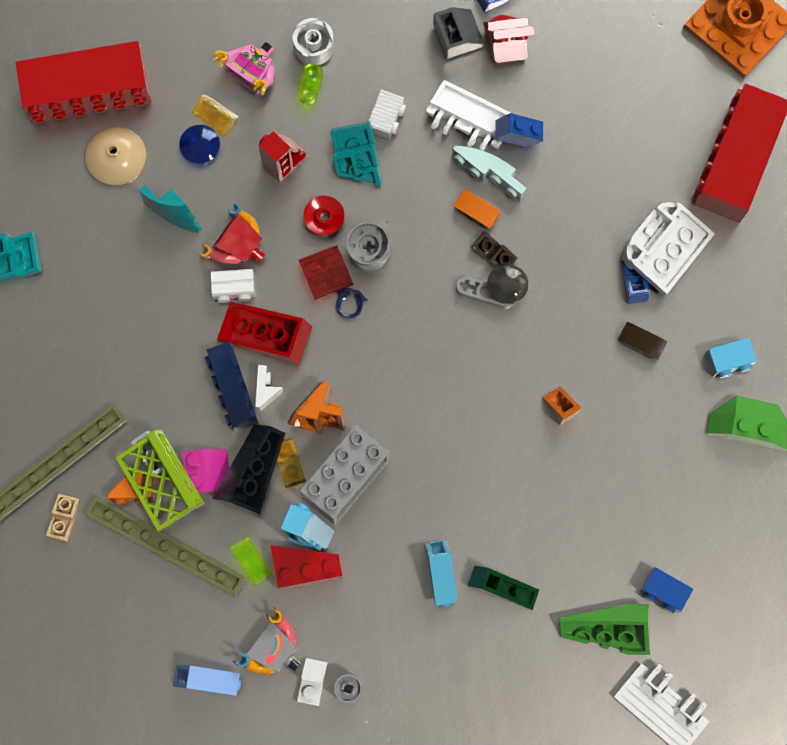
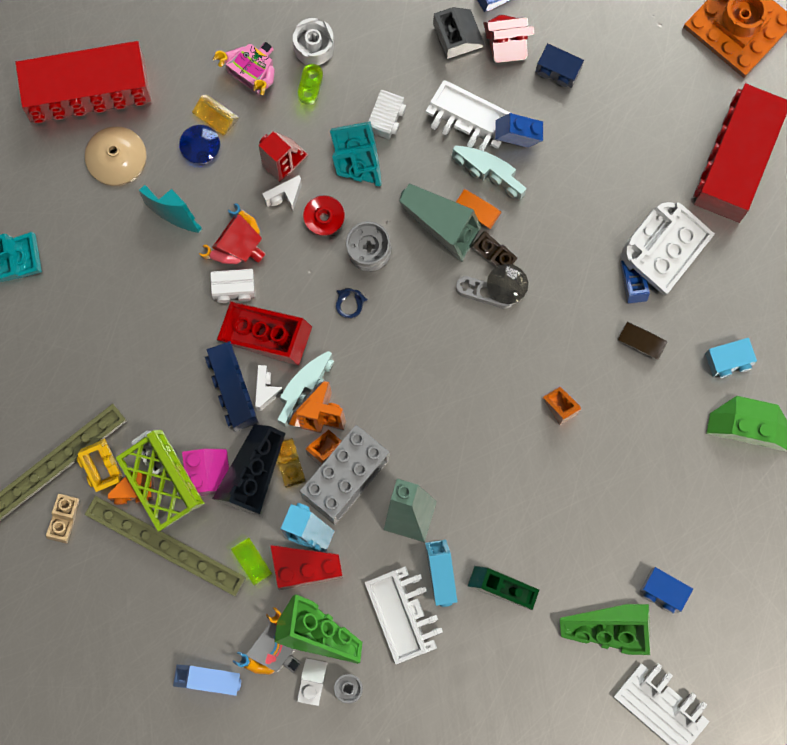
(93, 476): none -> yellow window
(288, 190): none -> white slope
(303, 381): none -> light aqua slope
(311, 631): none -> bright green wedge
(323, 447): none -> orange slope
(325, 272): clear red slope -> none
(399, 615): none -> white hinge
(410, 511): none -> sand green slope
(444, 219): none -> sand green slope
(559, 66): none -> dark blue brick

